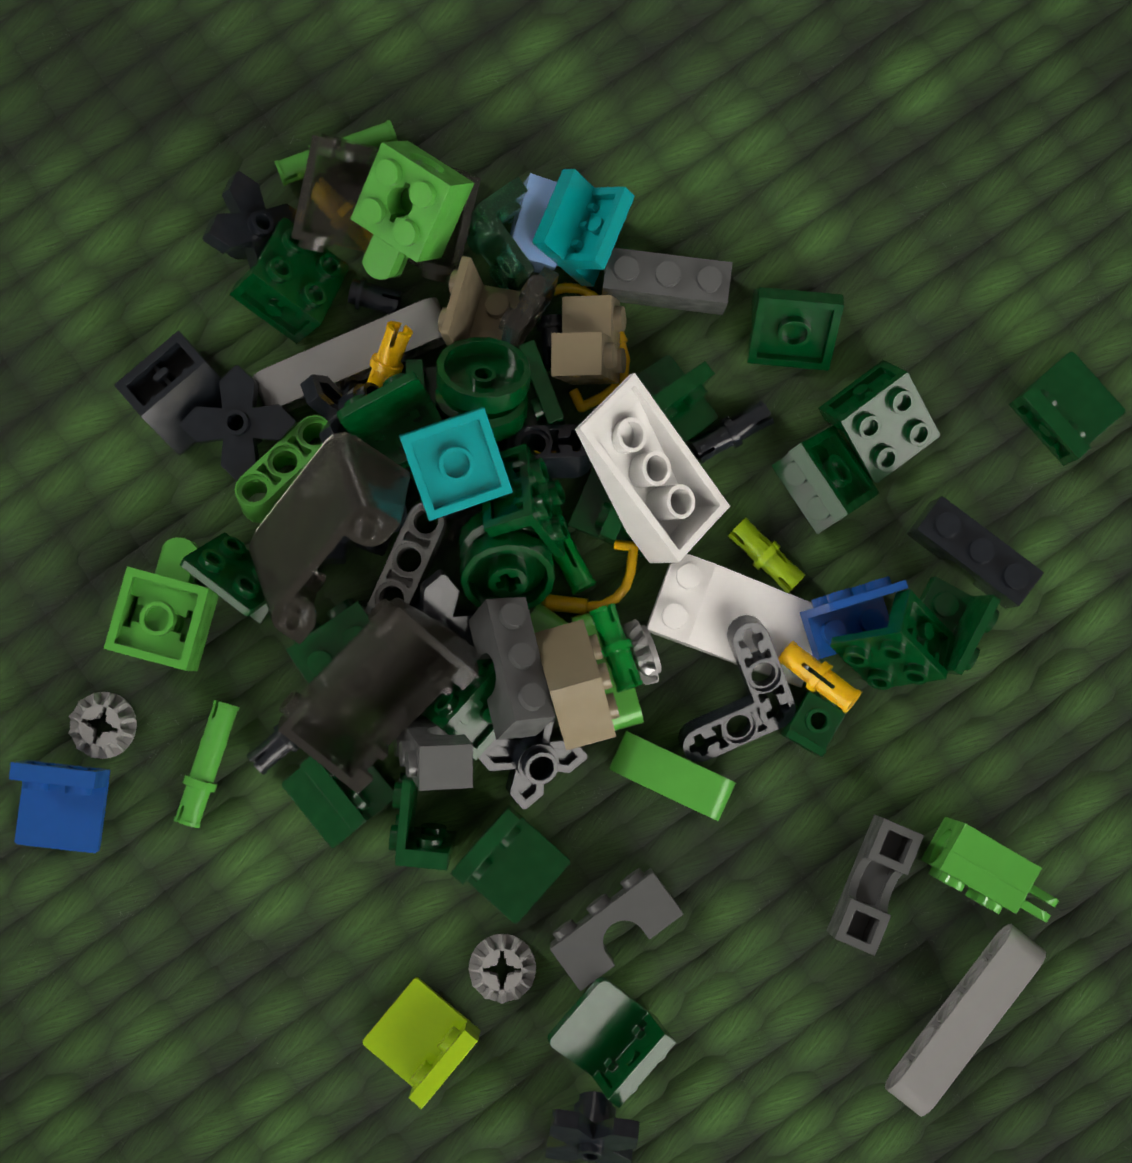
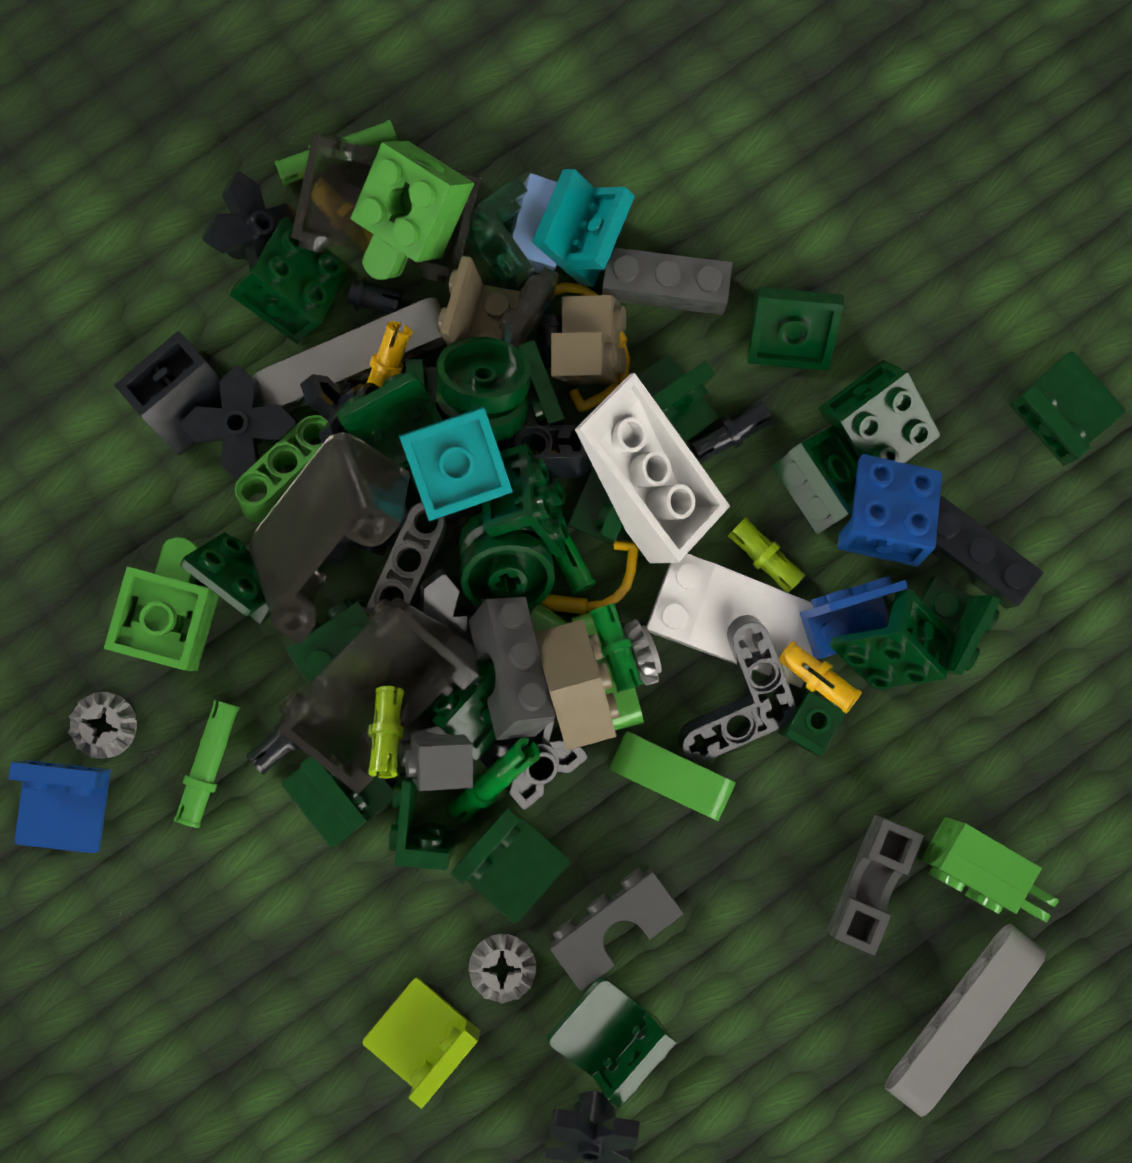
(386, 732): none -> lime pin
(494, 780): none -> green pin
(893, 511): none -> blue bracket

